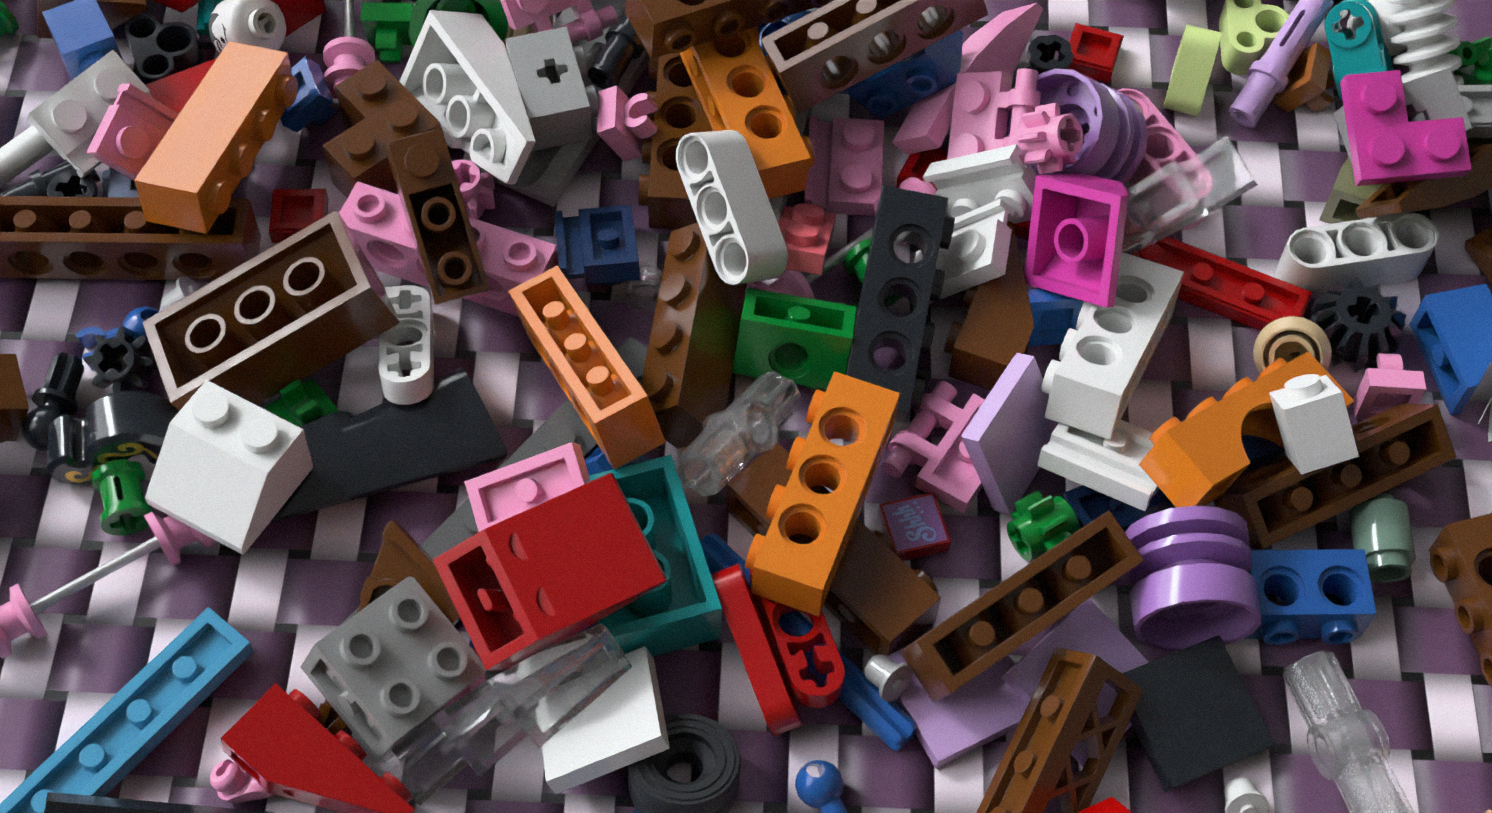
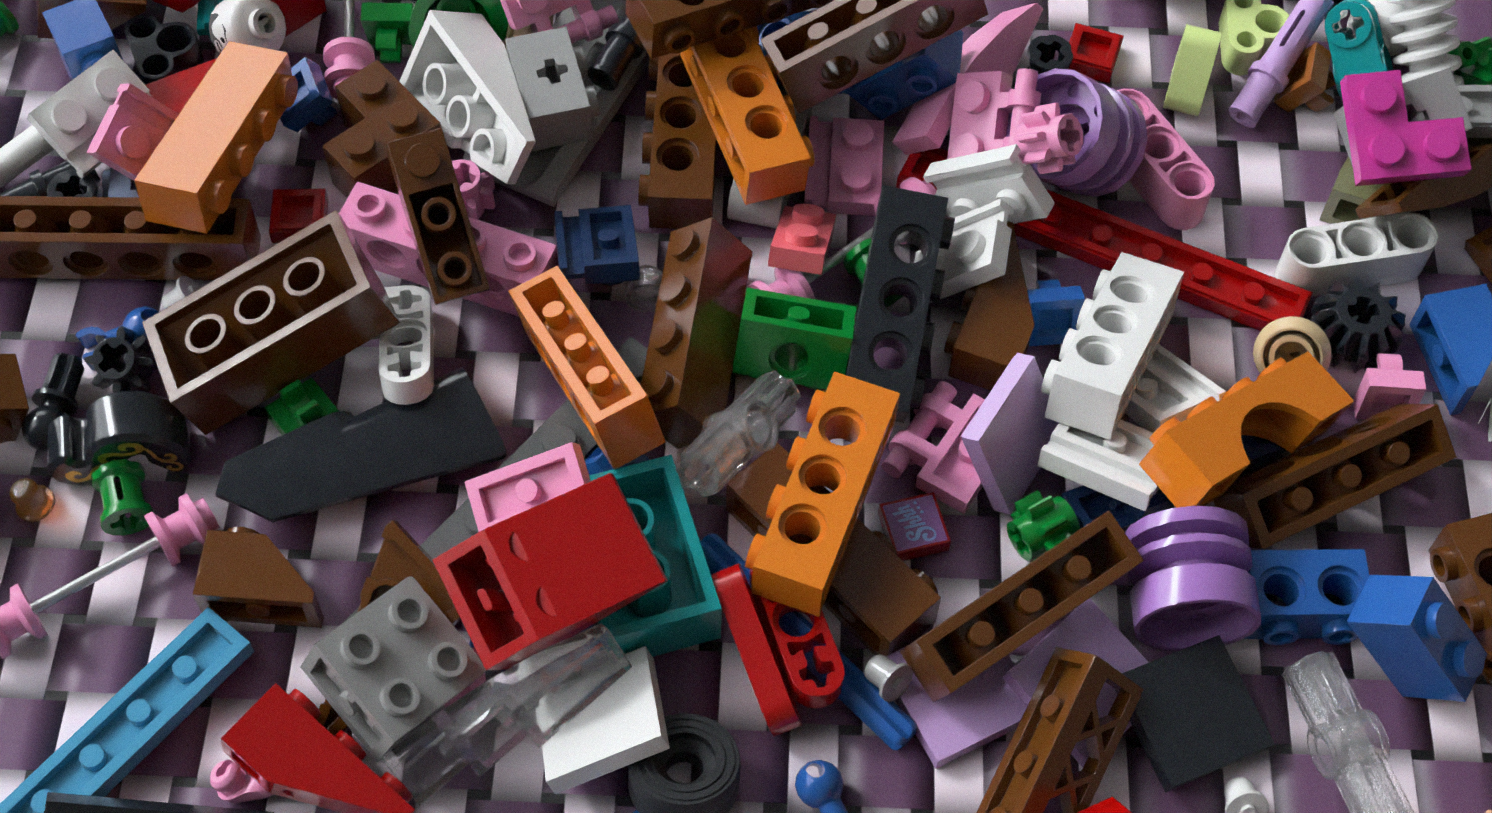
(31, 500): none -> clear orange piece
(227, 467): white slope -> none
(252, 581): none -> reddish brown slope
(624, 121): bright pink tile -> none
(731, 206): white beam -> none
(1077, 236): dark pink slope -> none
(1169, 391): none -> white plate
(1184, 194): clear slope -> none
(1313, 423): white brick -> none
(1385, 533): sand green brick -> none
(1417, 637): none -> blue brick

